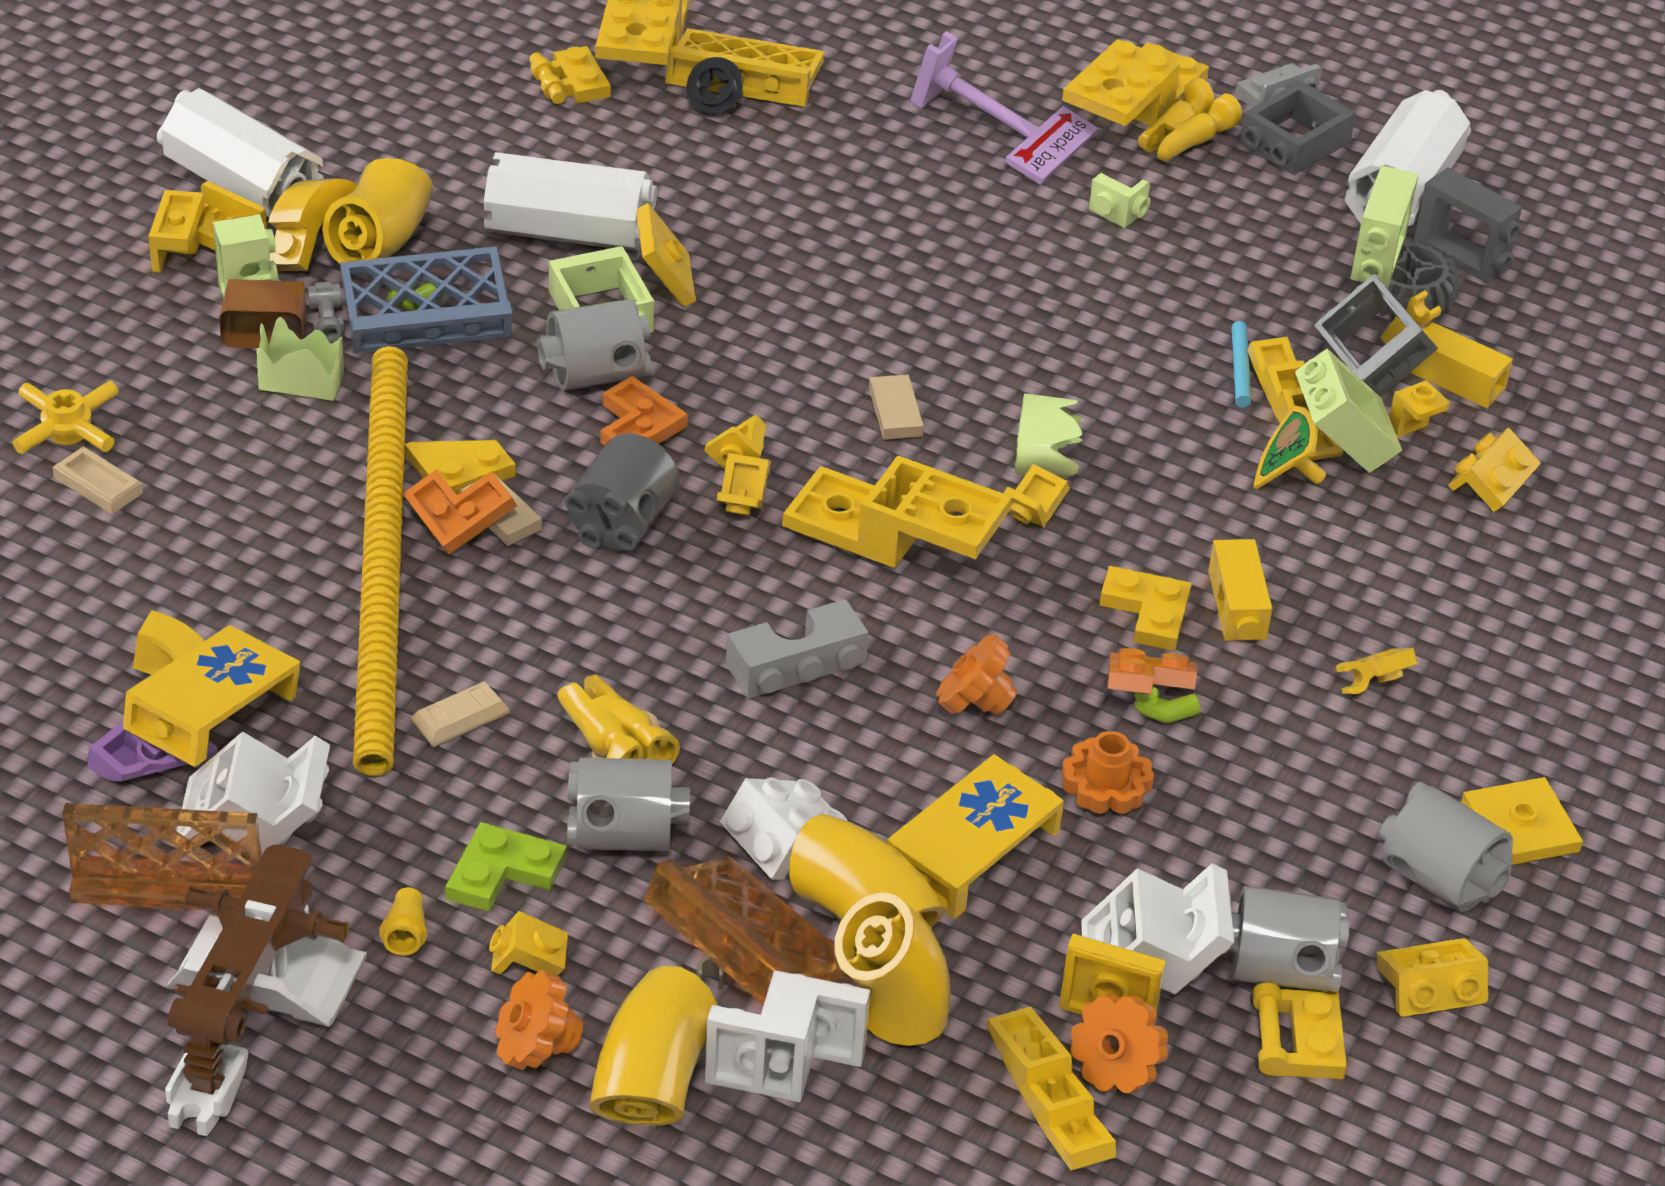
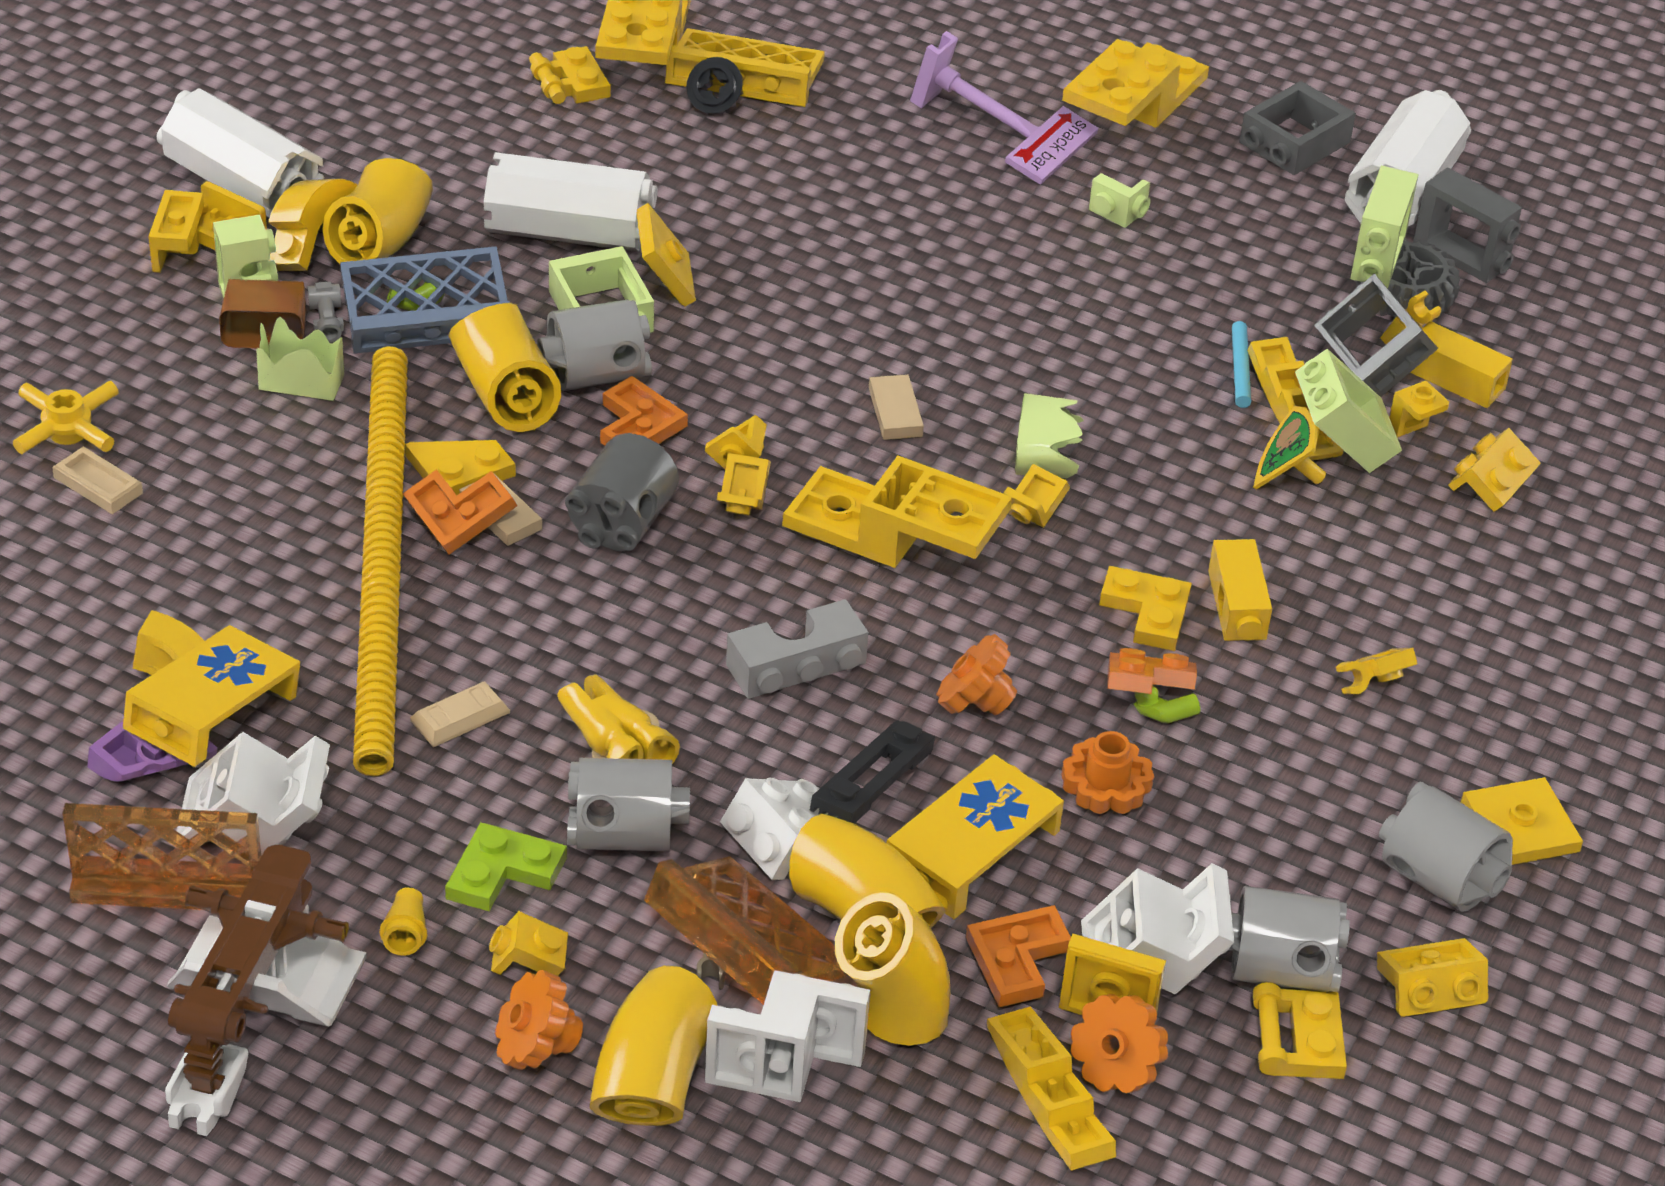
(506, 367): none -> yellow brick
(850, 802): none -> black container
(1009, 946): none -> orange plate
(1191, 121): yellow piece -> none
(1266, 85): light grey bracket -> none

